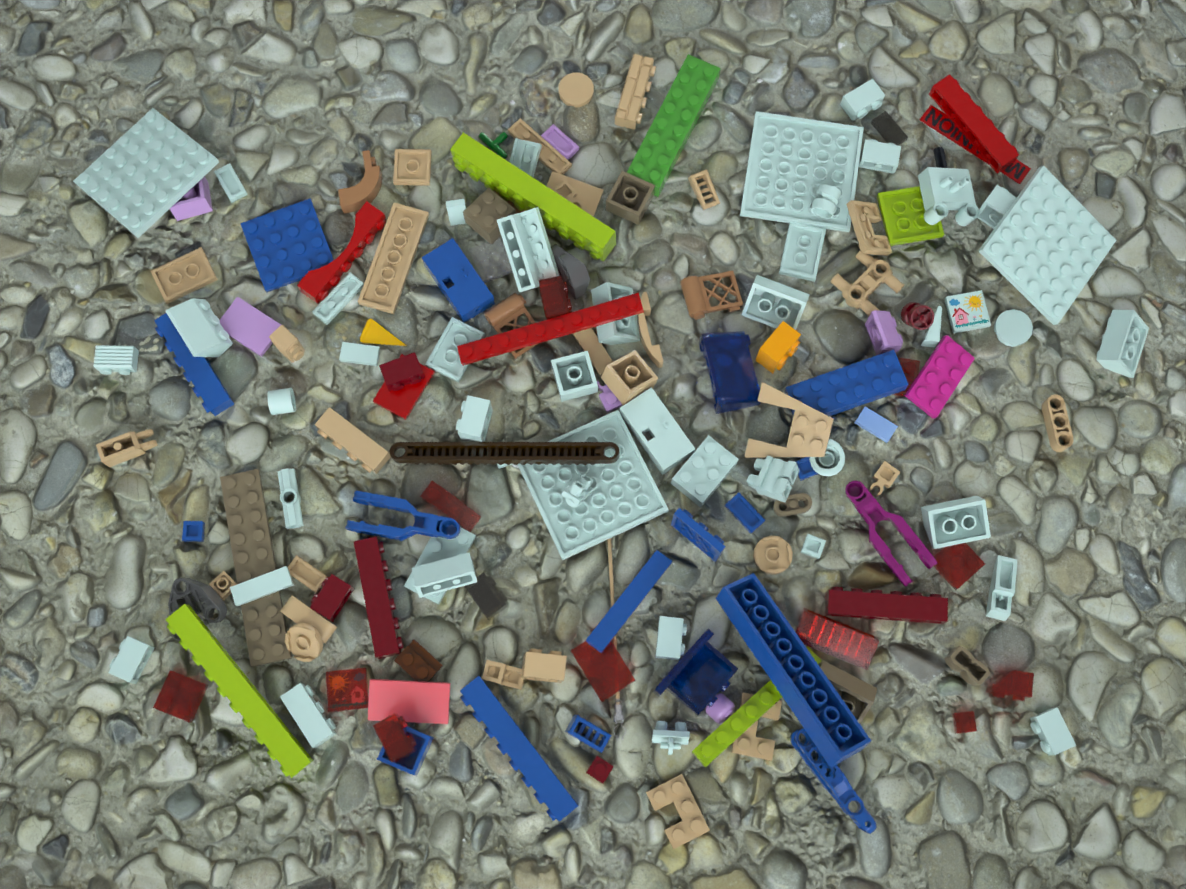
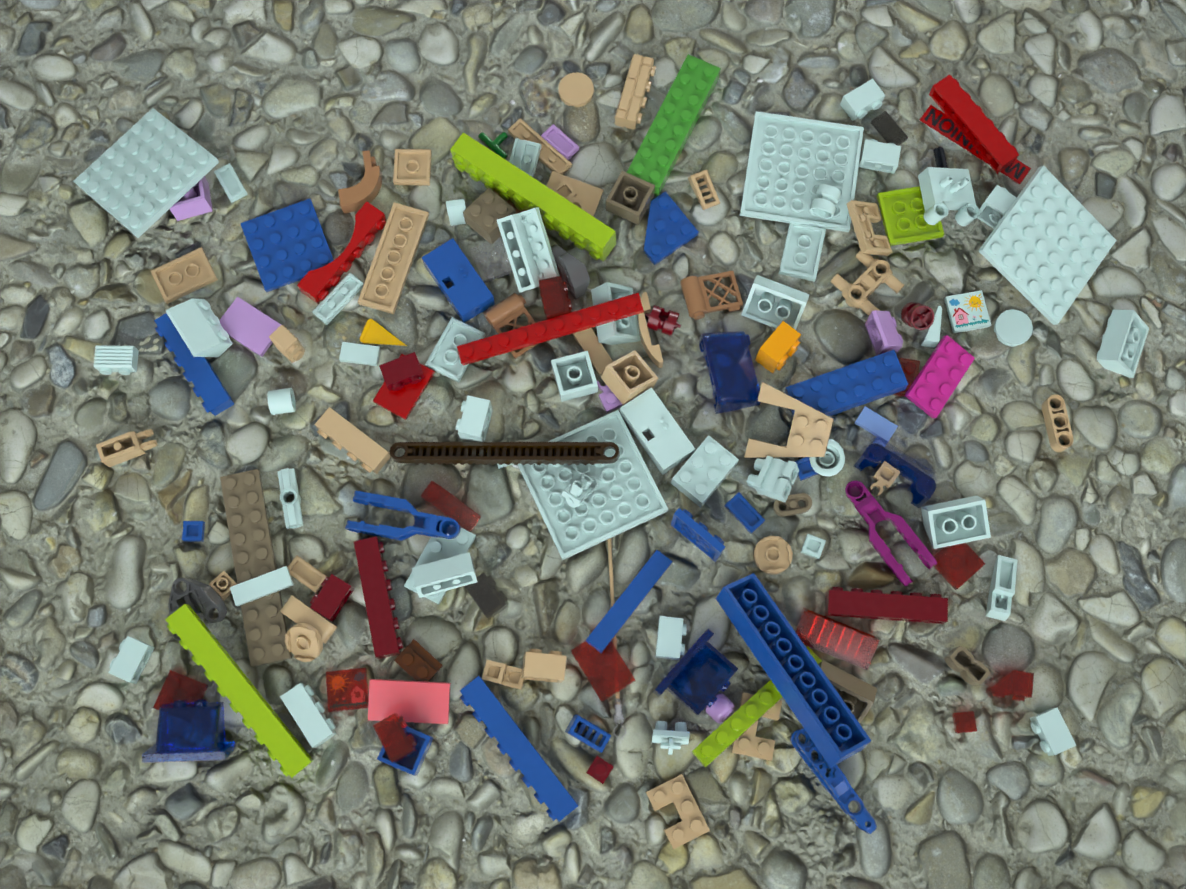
(190, 733): none -> clear blue windscreen
(663, 320): none -> dark red wheel
(666, 229): none -> blue plate
(922, 477): none -> clear blue windscreen

